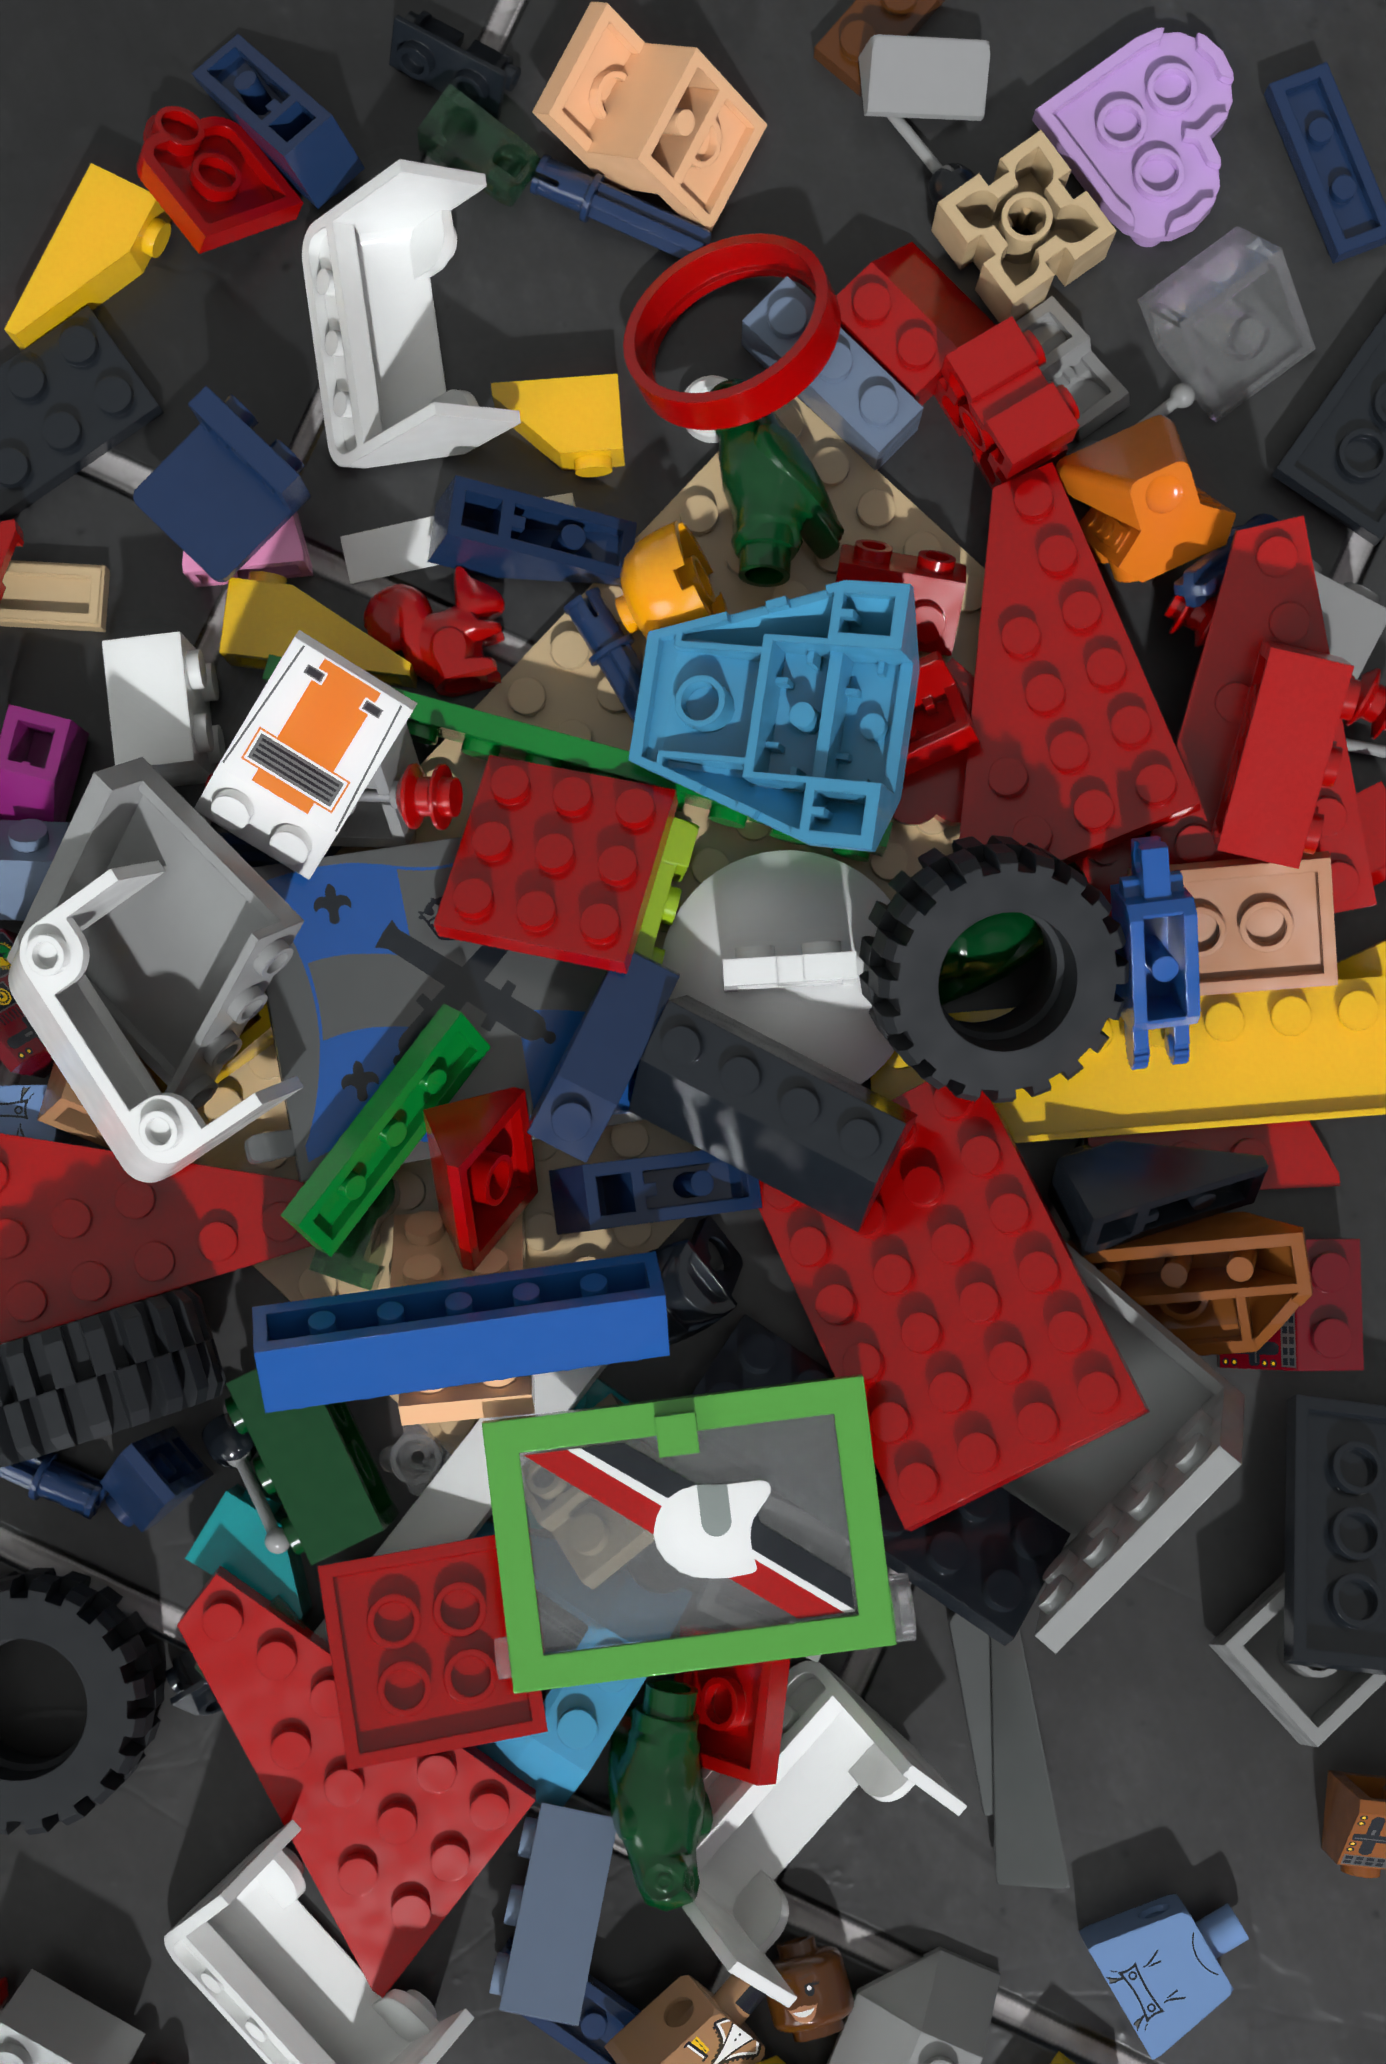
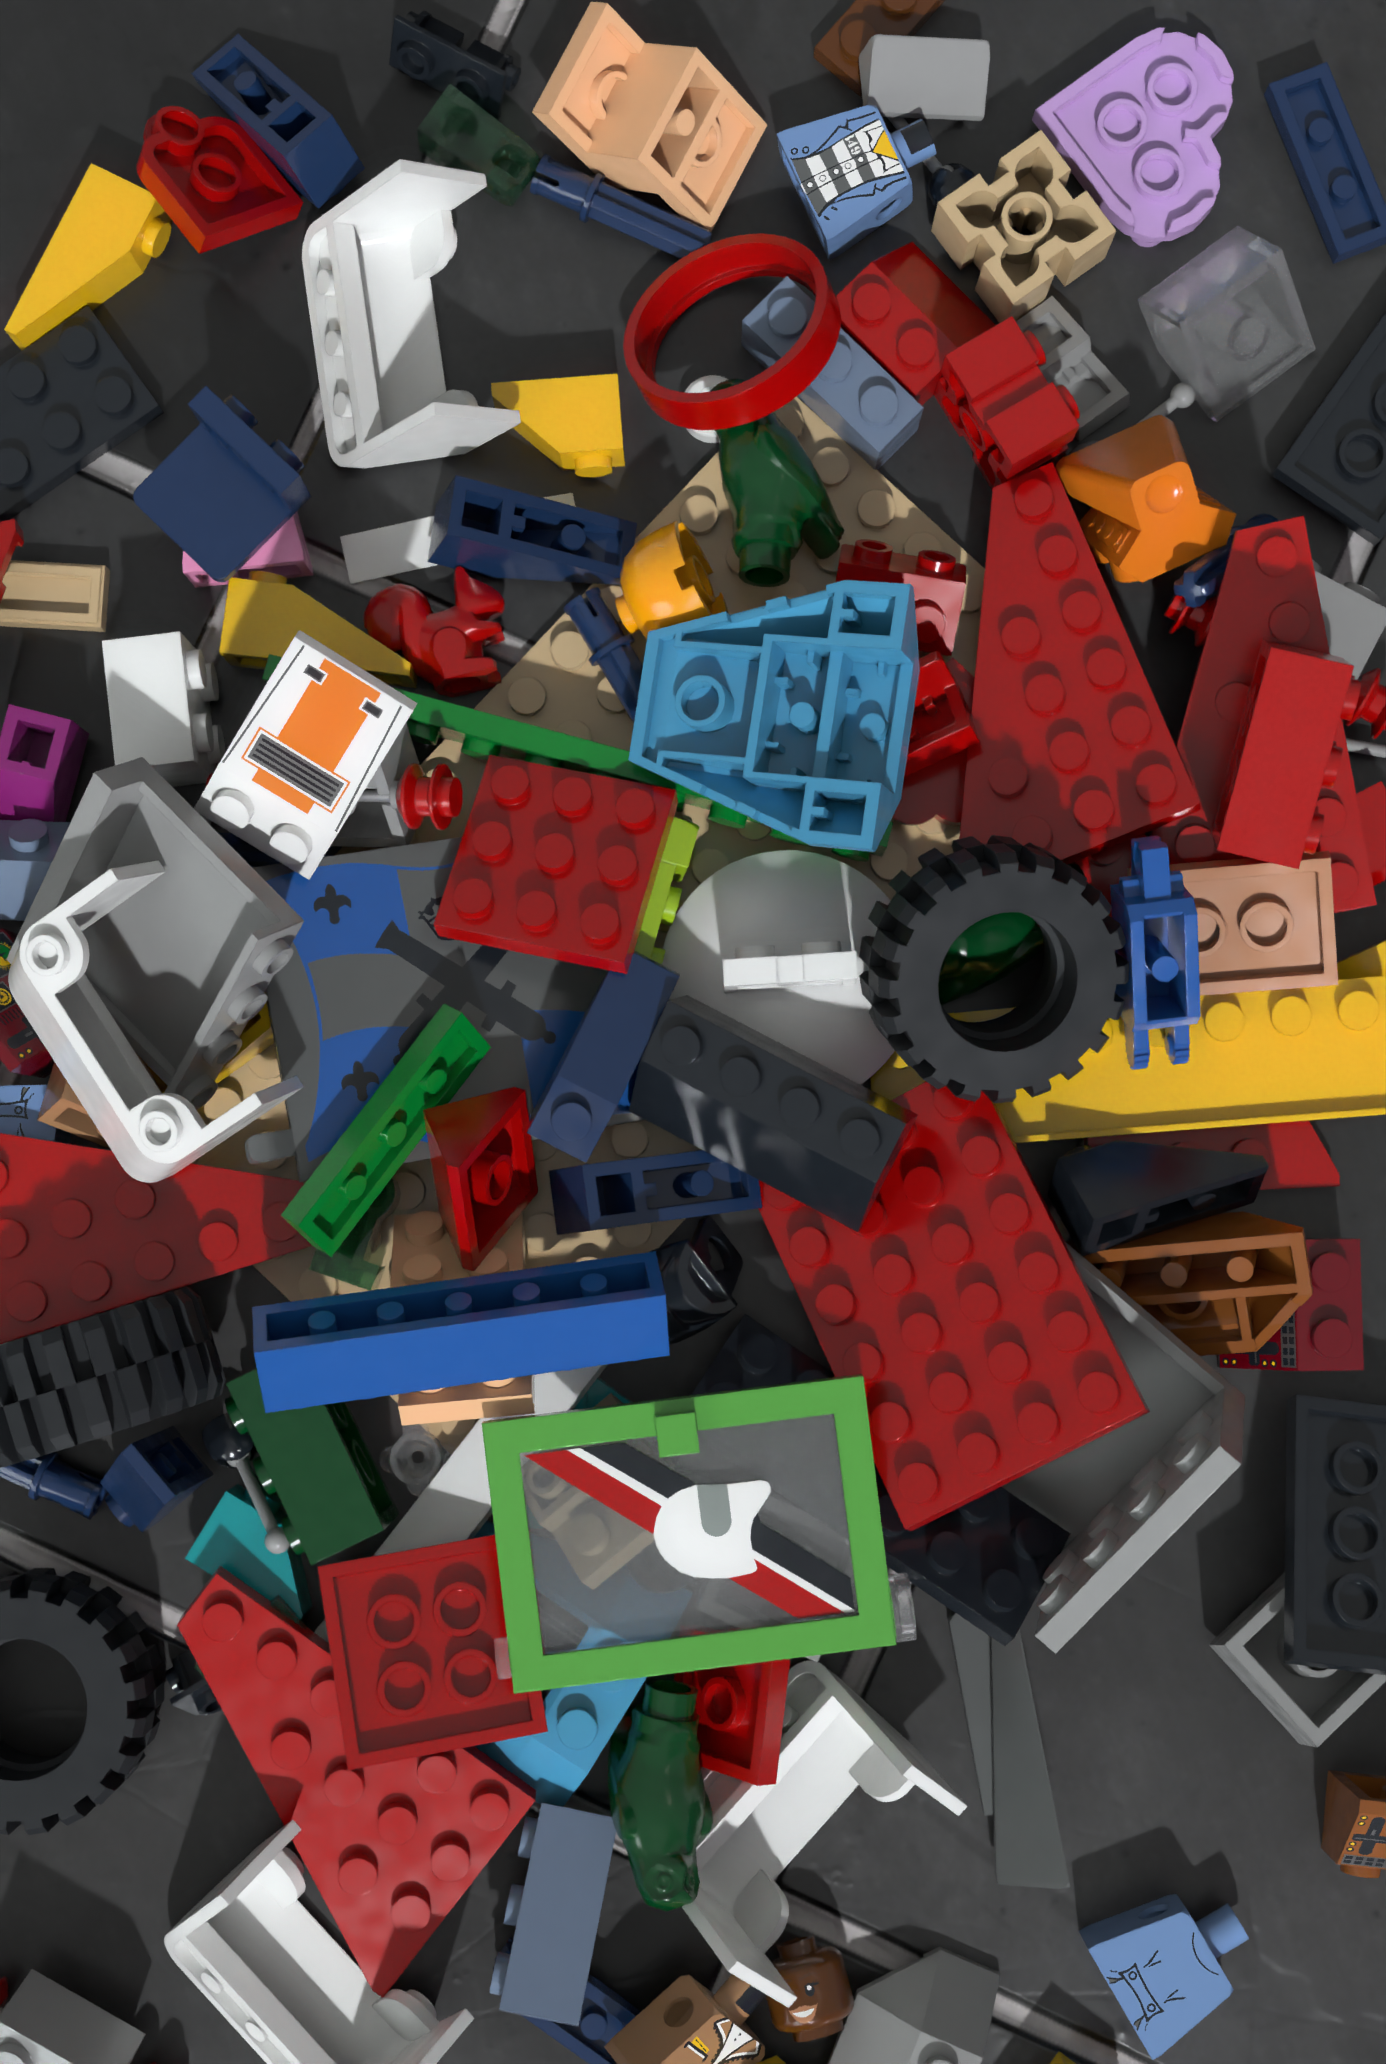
(852, 172): none -> torso

